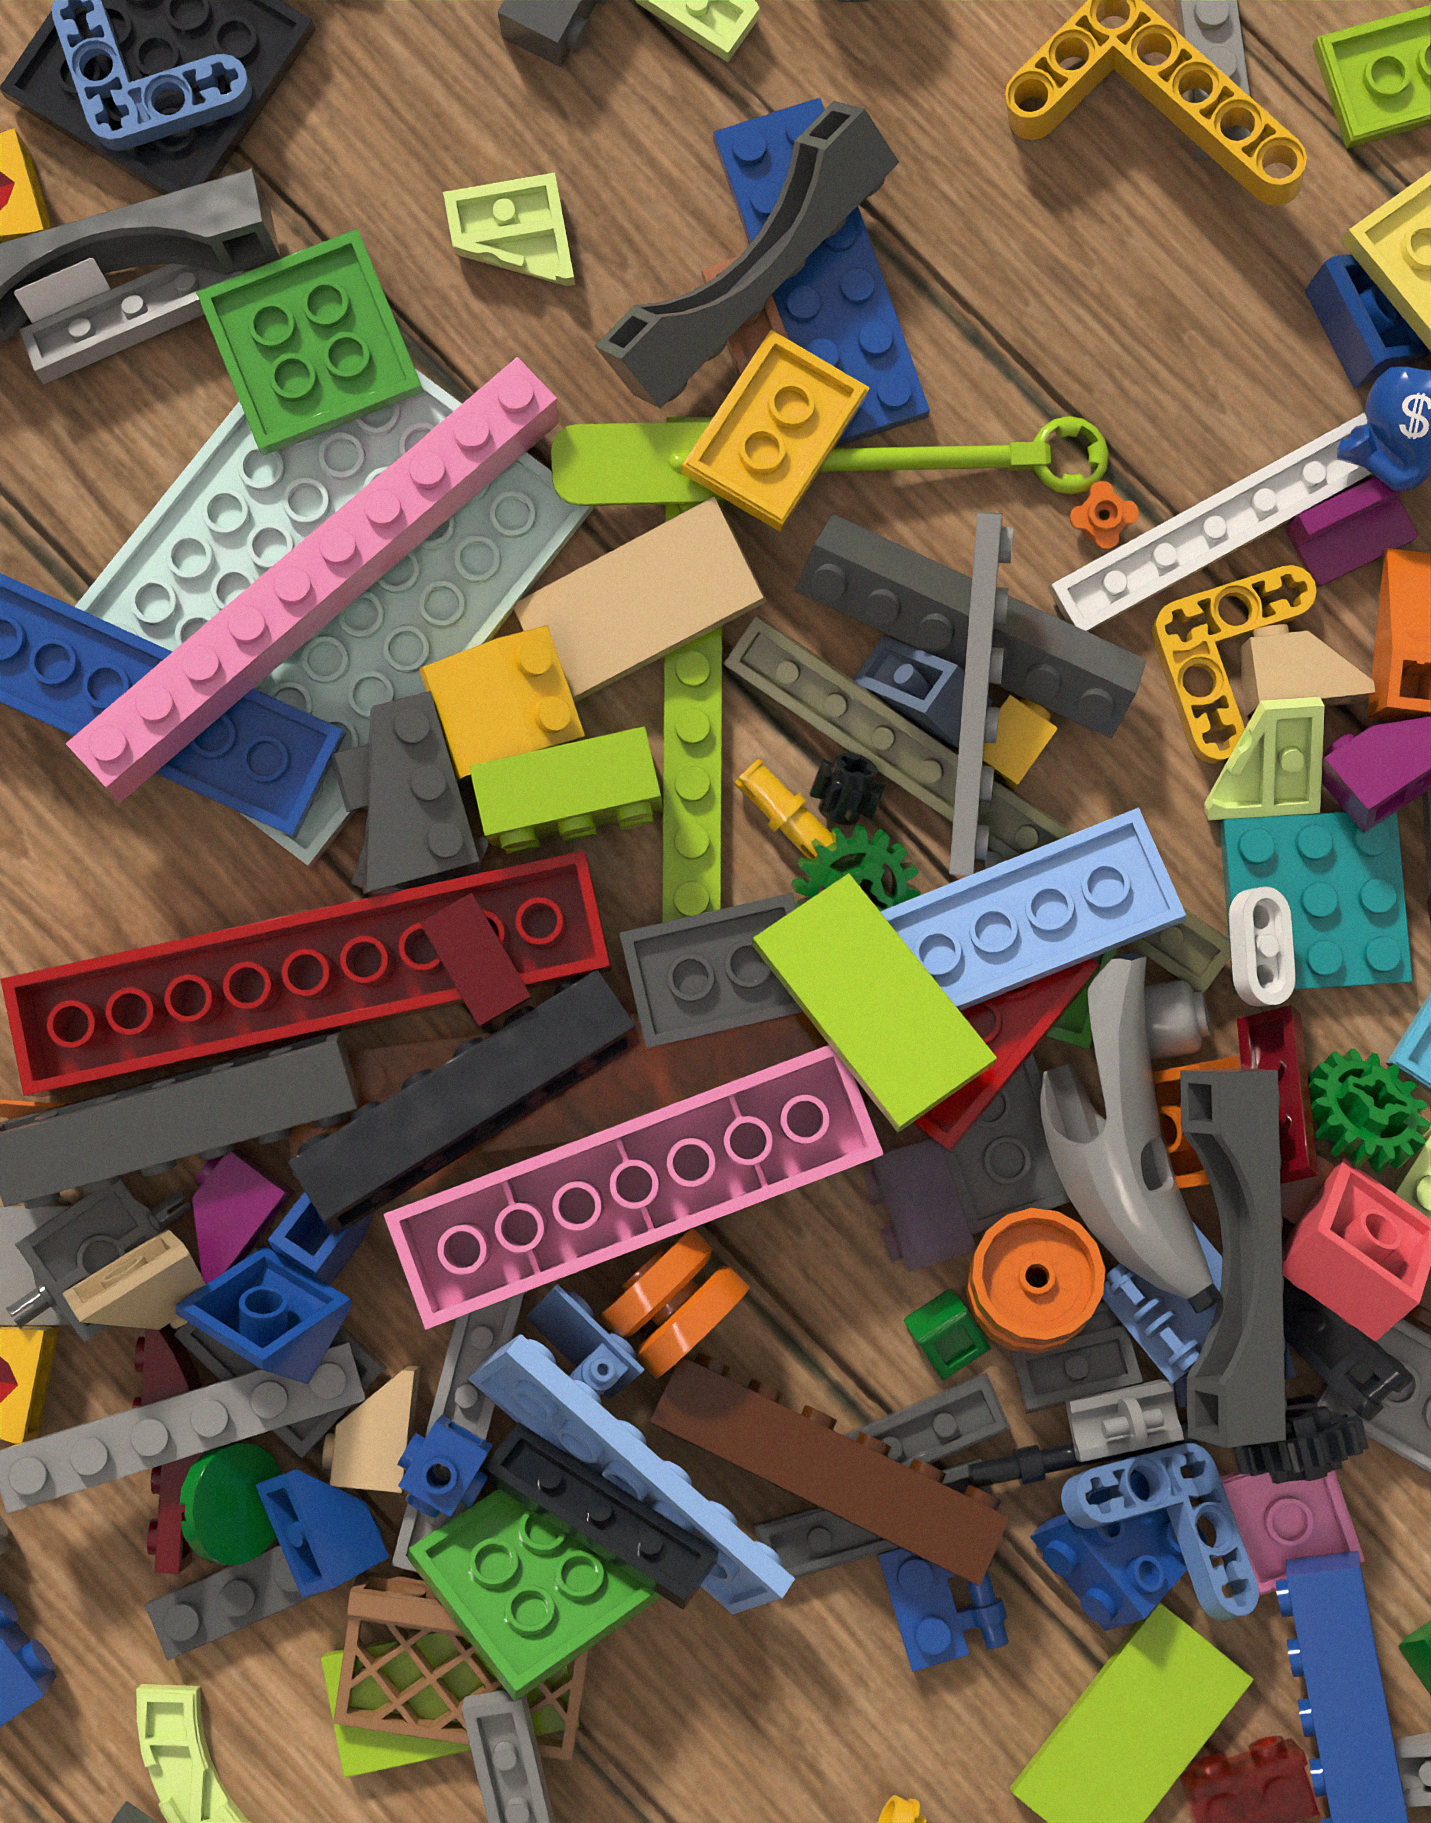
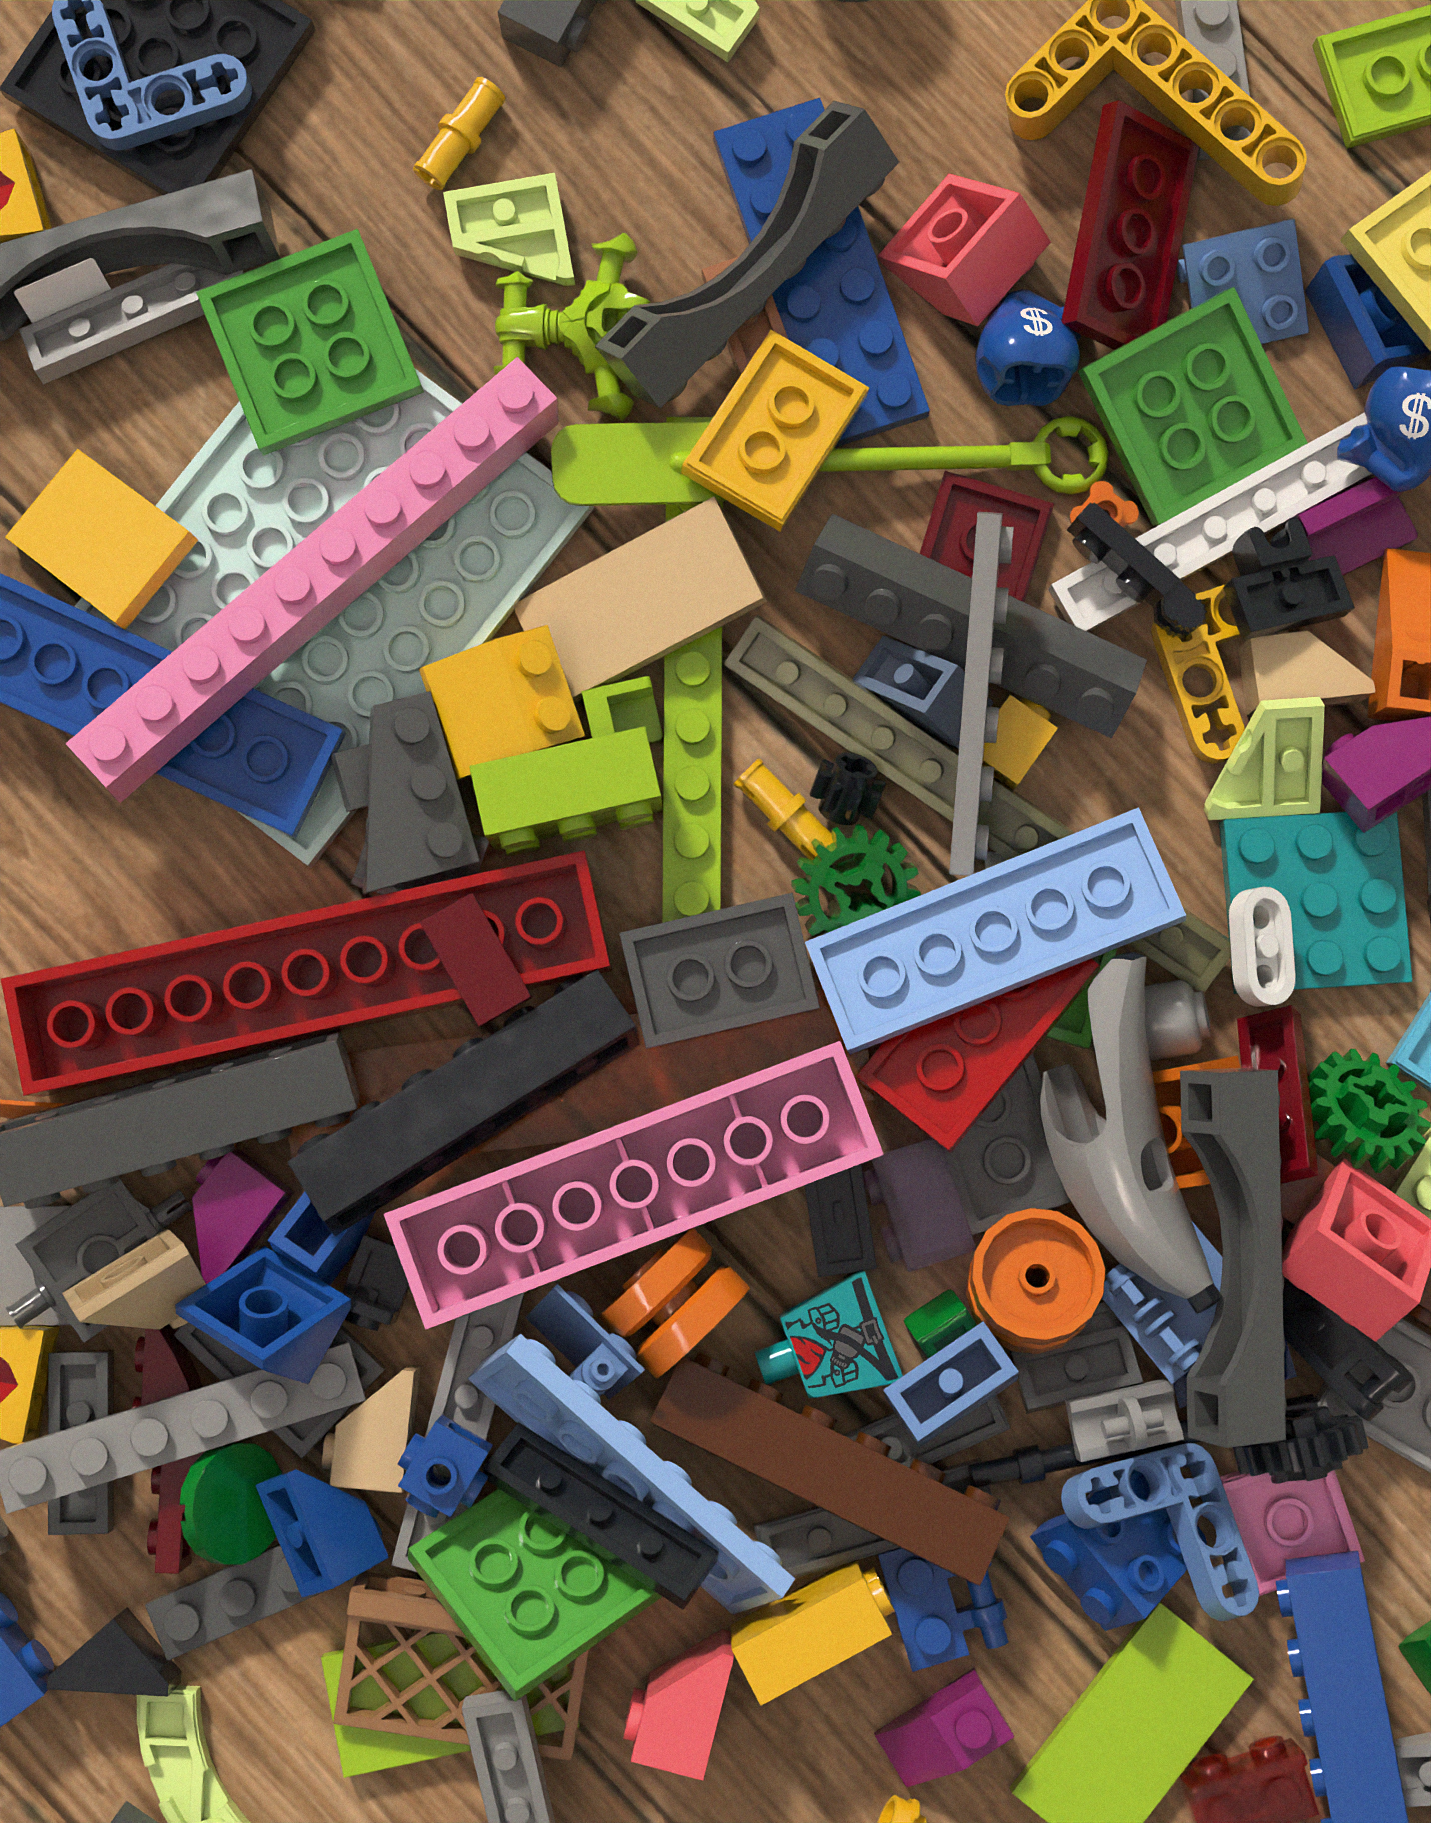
(79, 1393): none -> dark grey plate
(101, 539): none -> yellow tile
(118, 1661): none -> black slope
(375, 1284): none -> black bracket
(459, 133): none -> yellow pin
(578, 326): none -> lime piece
(623, 708): none -> lime panel
(680, 1708): none -> coral slope
(811, 1629): none -> yellow brick
(833, 1342): none -> torso
(840, 1223): none -> black plate
(874, 1002): lime tile -> none
(945, 1732): none -> magenta slope
(951, 1384): none -> medium blue brick
(954, 521): none -> dark red tile
(966, 247): none -> coral slope
(1026, 351): none -> blue piece
(1129, 227): none -> dark red plate
(1138, 571): none -> black hinge
(1192, 406): none -> bright green plate
(1263, 270): none -> medium blue hinge
(1281, 586): none -> black plate

